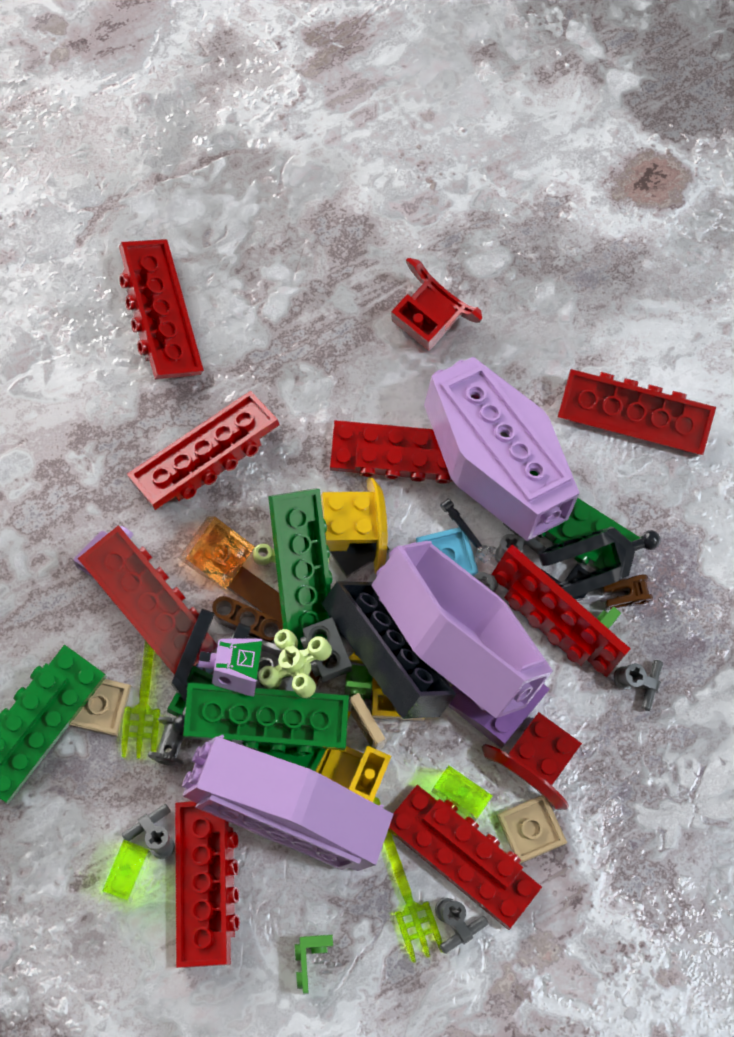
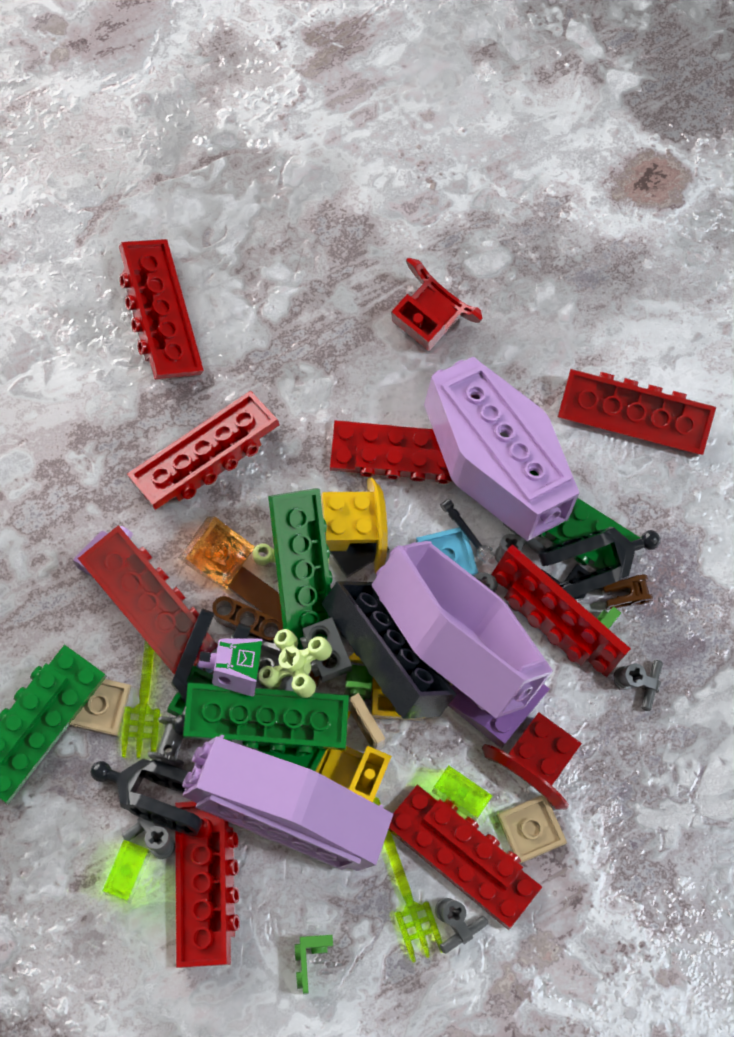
(147, 807): none -> black piece

